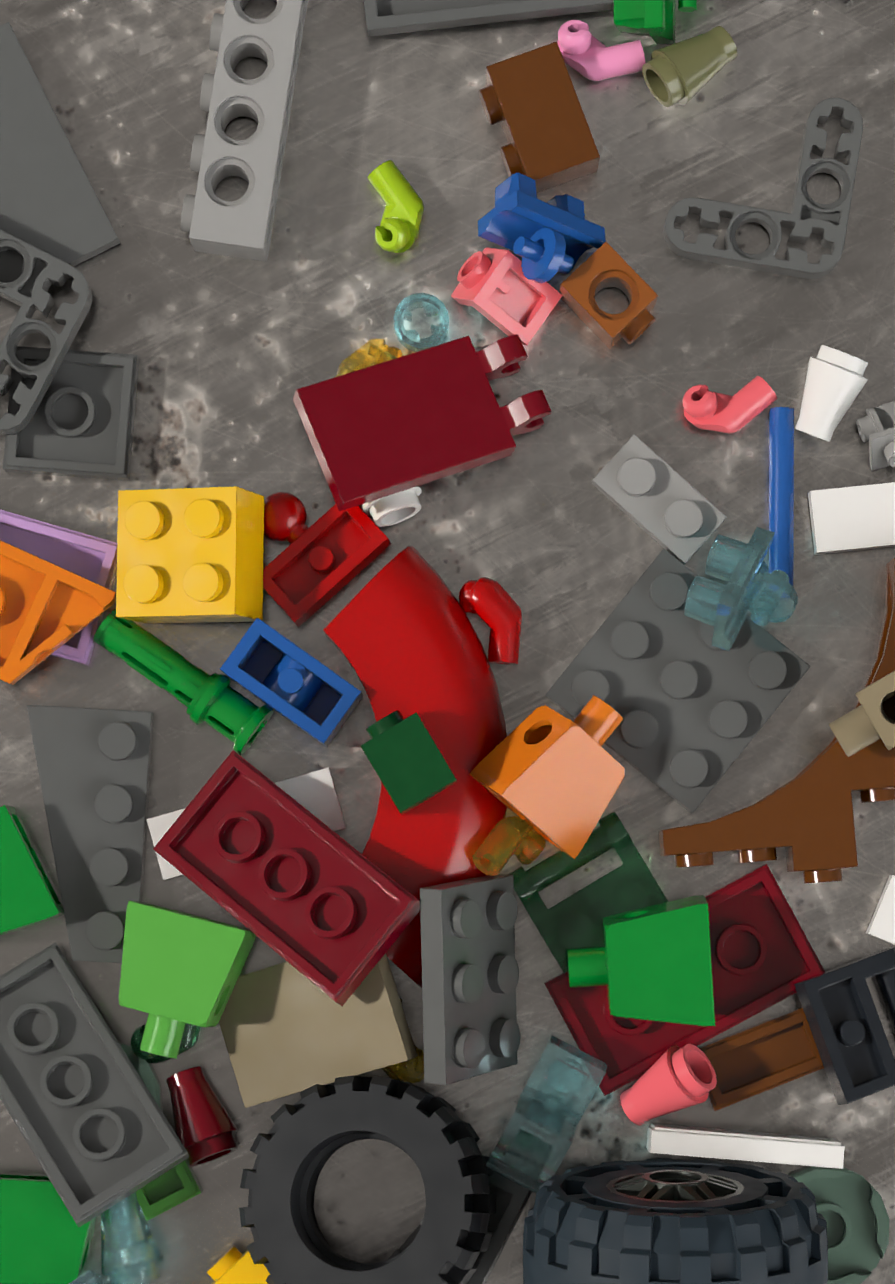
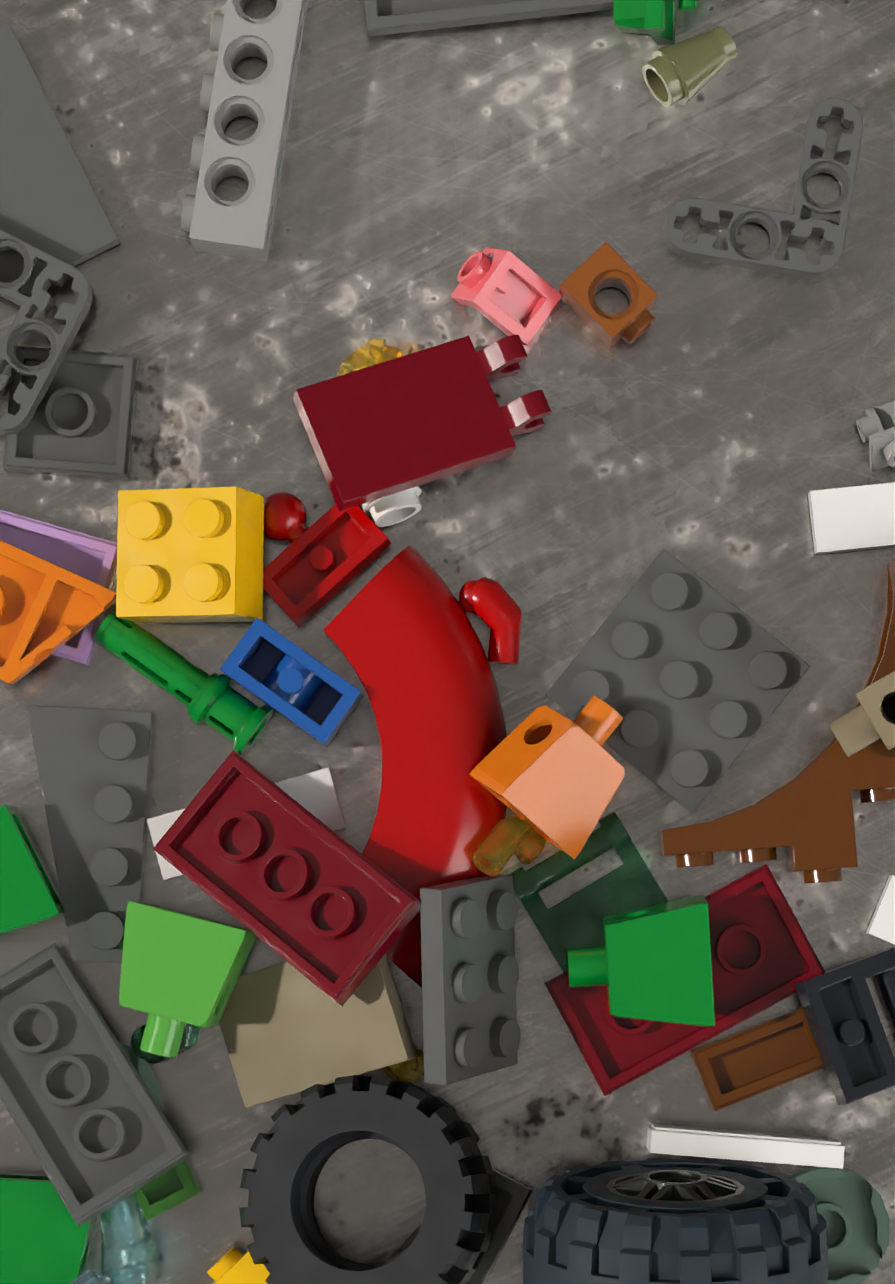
(200, 1117): dark red cone -> none
(402, 209): lime arm -> none
(407, 760): dark green brick -> none
(431, 306): clear light blue bush -> none
(539, 118): reddish brown brick -> none
(543, 233): blue hips -> none
(546, 1115): clear light blue brick -> none
(595, 59): bright pink arm -> none
(658, 499): light grey plate -> none
(671, 1084): coral cone -> none
(726, 412): coral arm -> none
(748, 588): clear light blue hips -> none
(781, 490): blue bar -> none
(829, 391): white cone -> none

